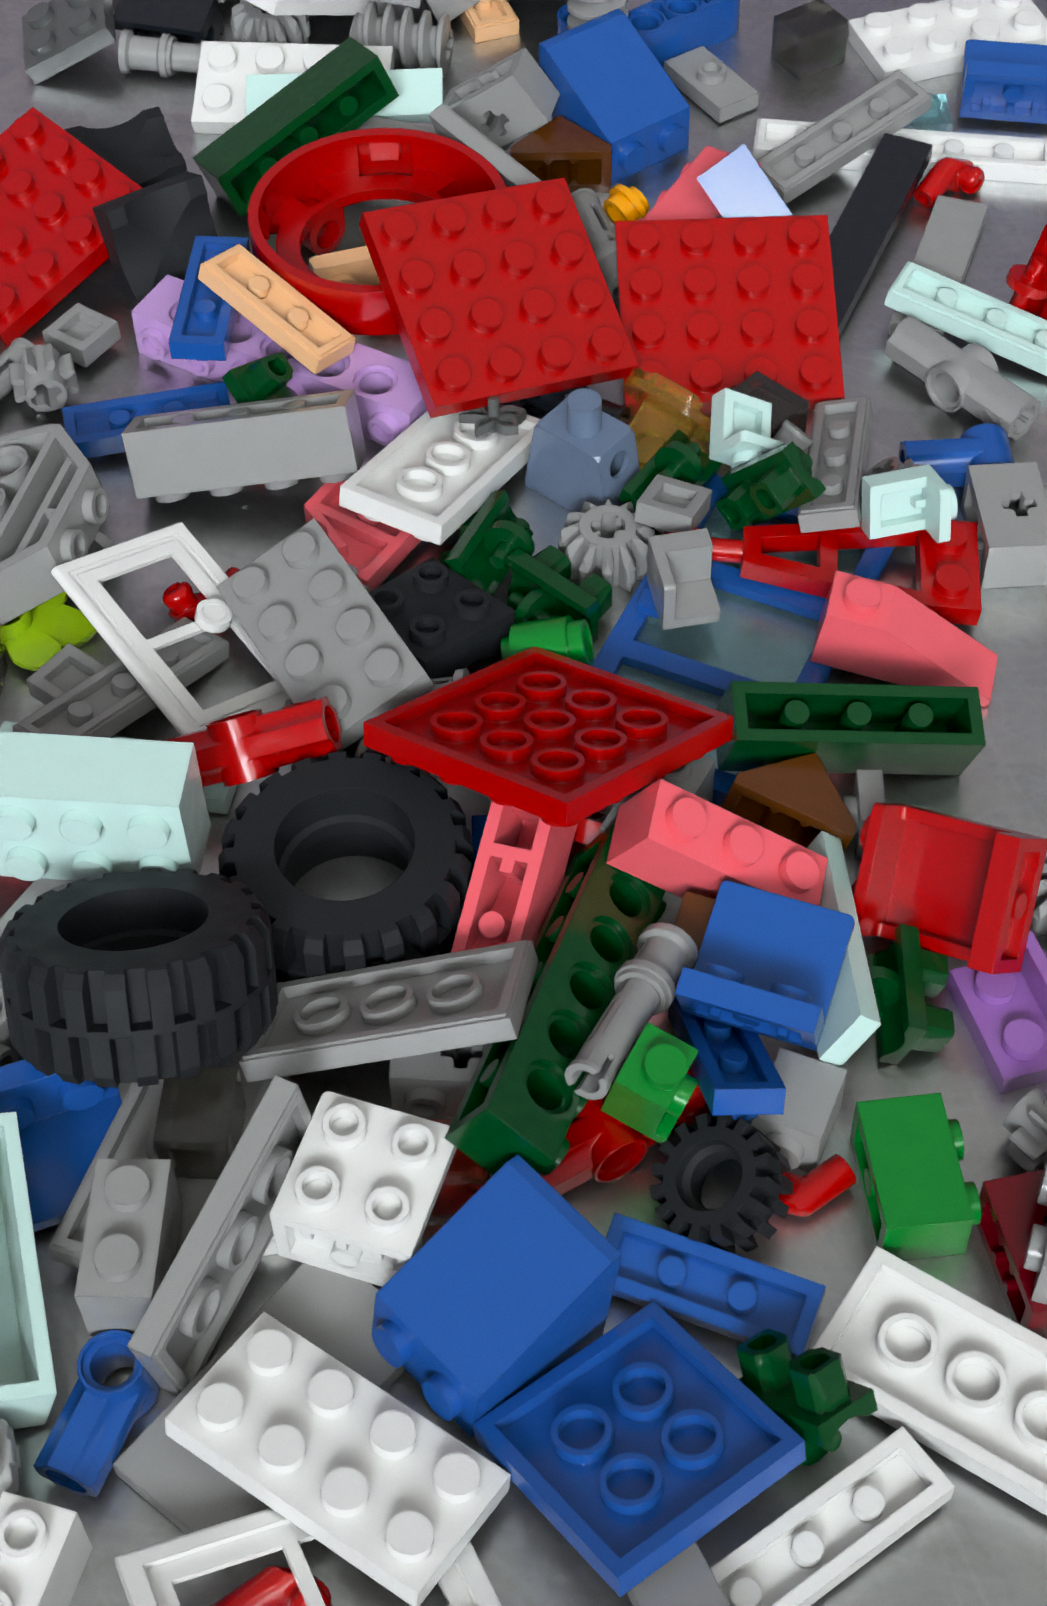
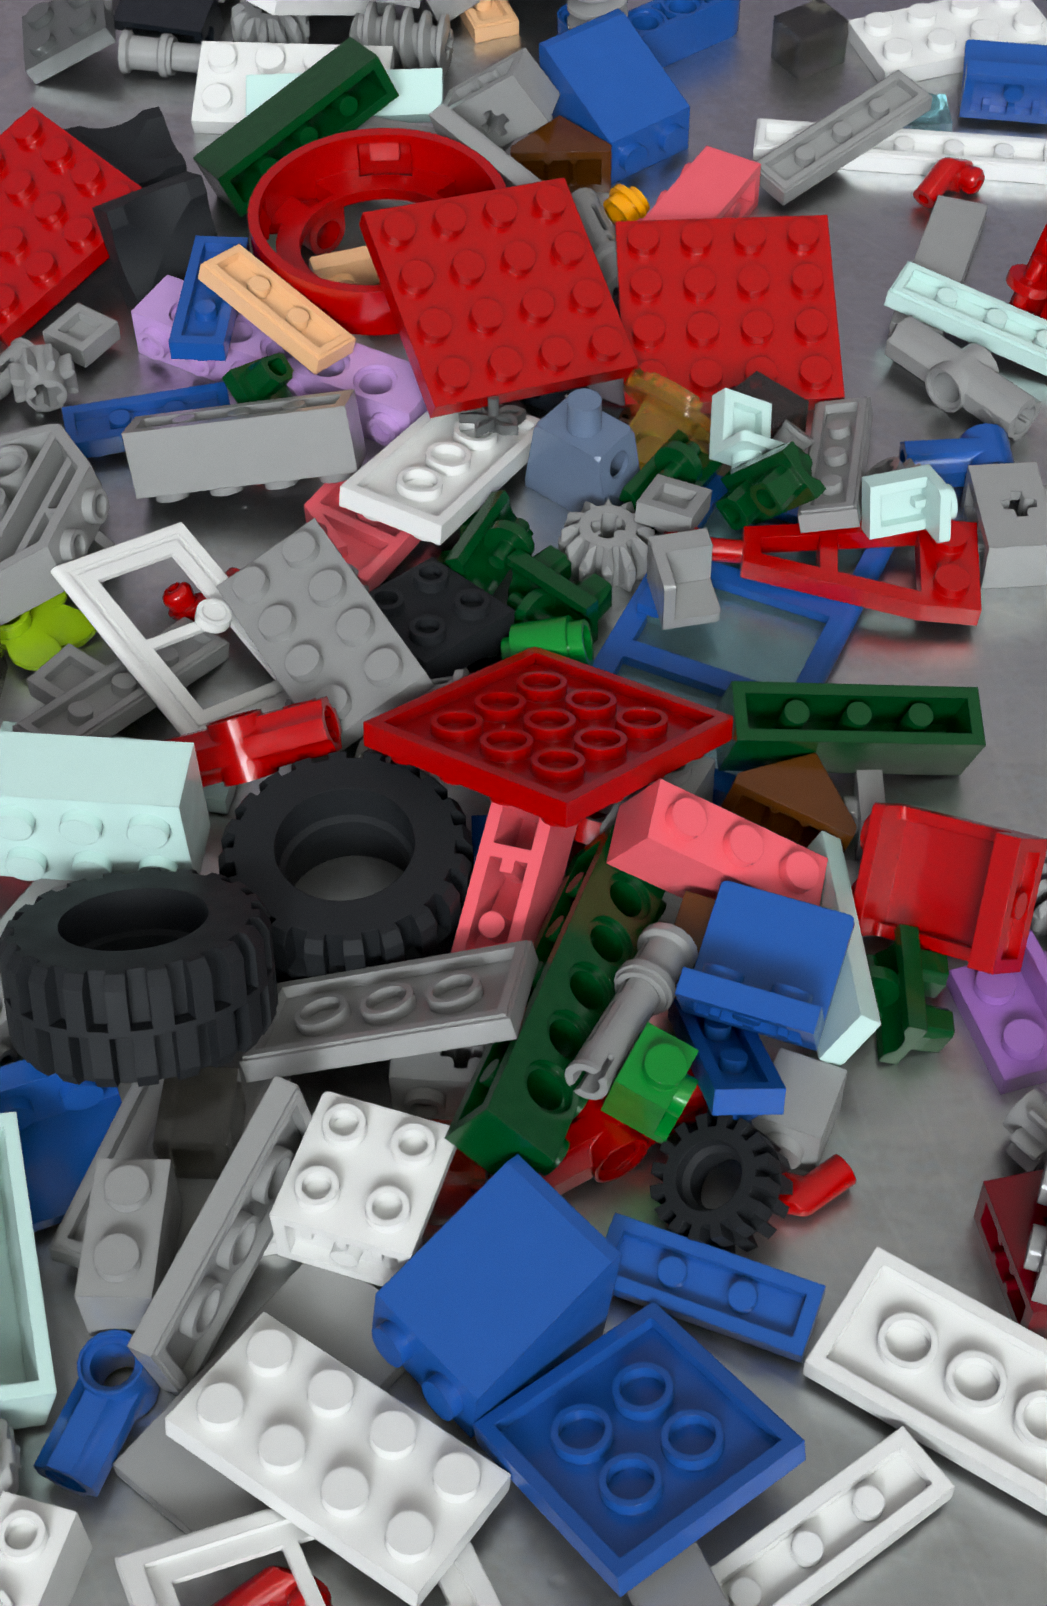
(711, 84): light grey plate -> none
(742, 188): hinge -> none
(804, 1391): dark green hips -> none
(873, 216): black tile -> none
(896, 639): coral slope -> none
(913, 1176): green brick -> none

